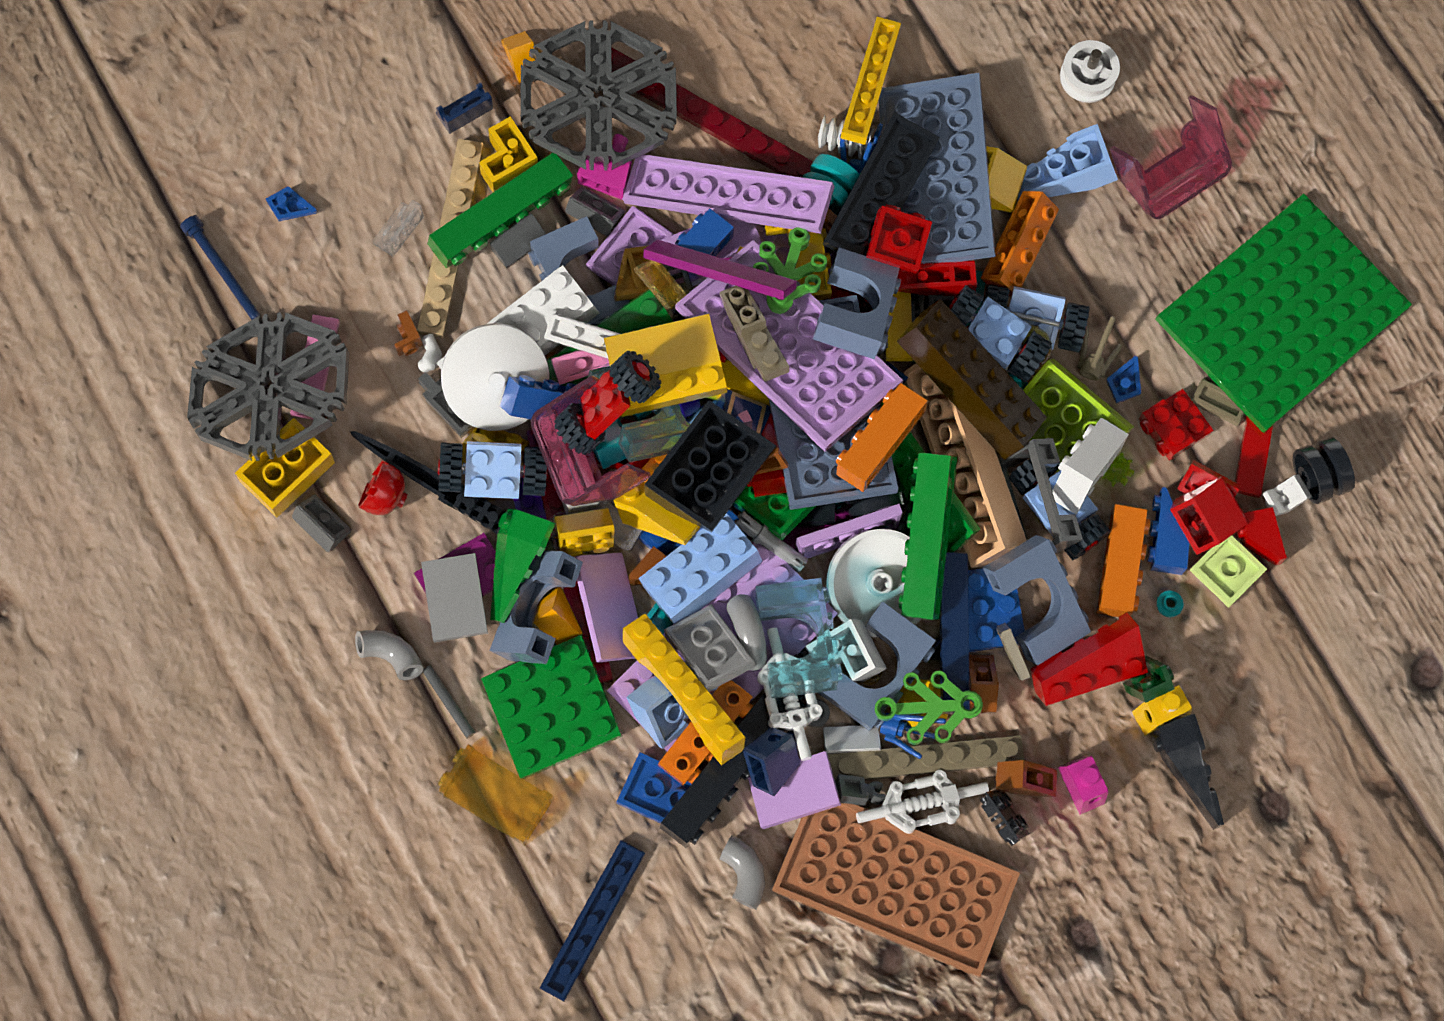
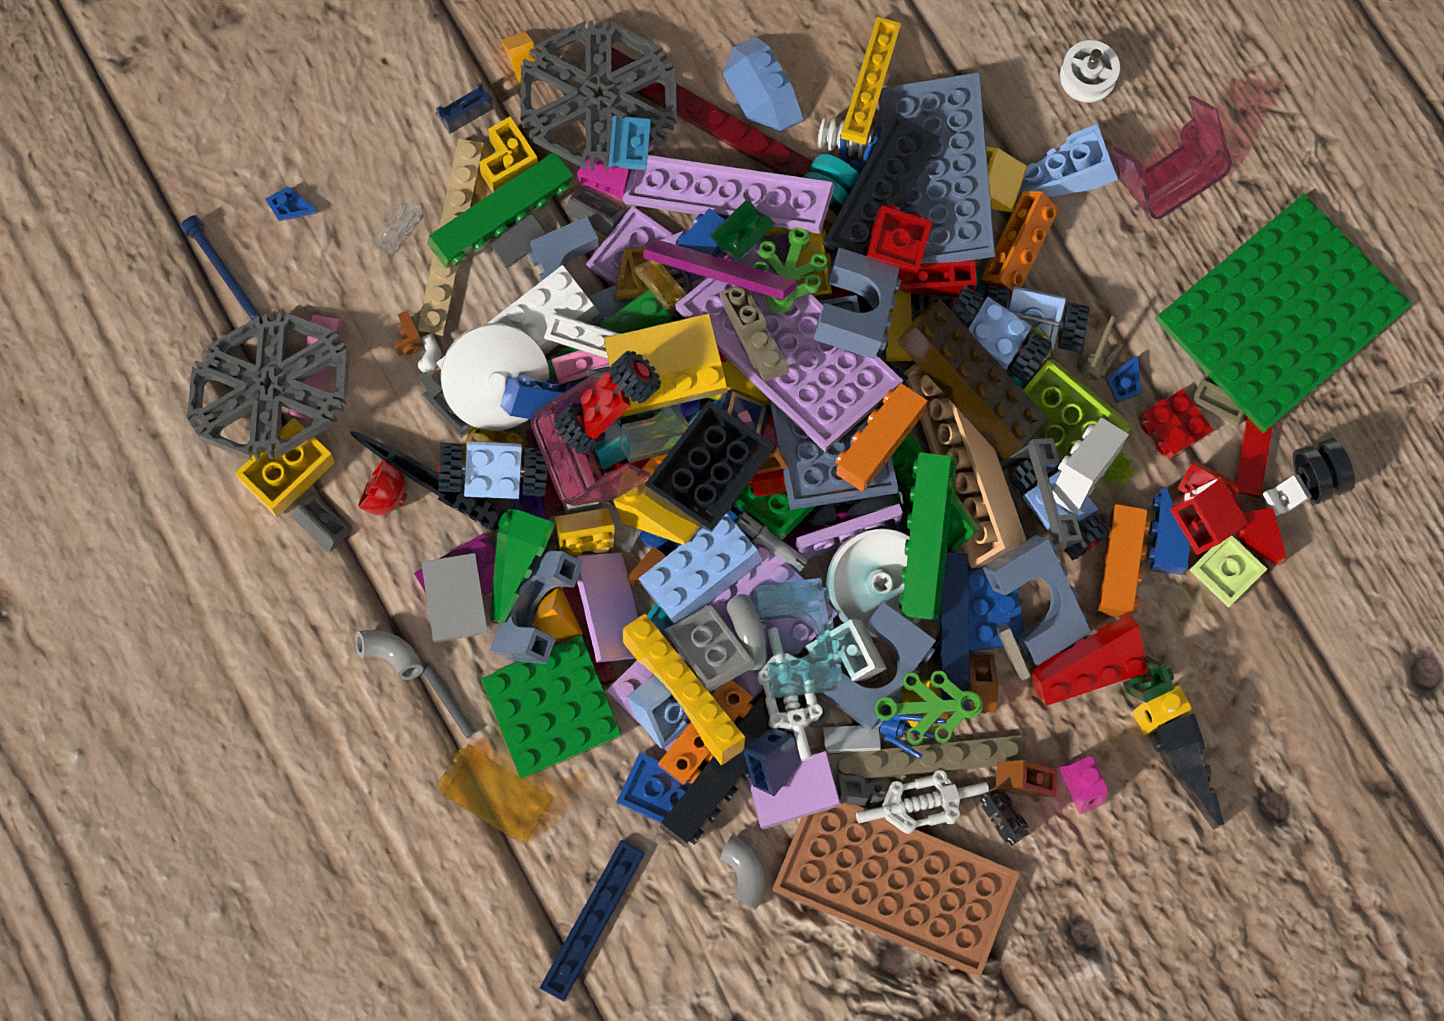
(629, 143): none -> dark azure plate
(741, 230): none -> dark green bracket
(762, 86): none -> medium blue wedge
(1168, 611): teal plate -> none

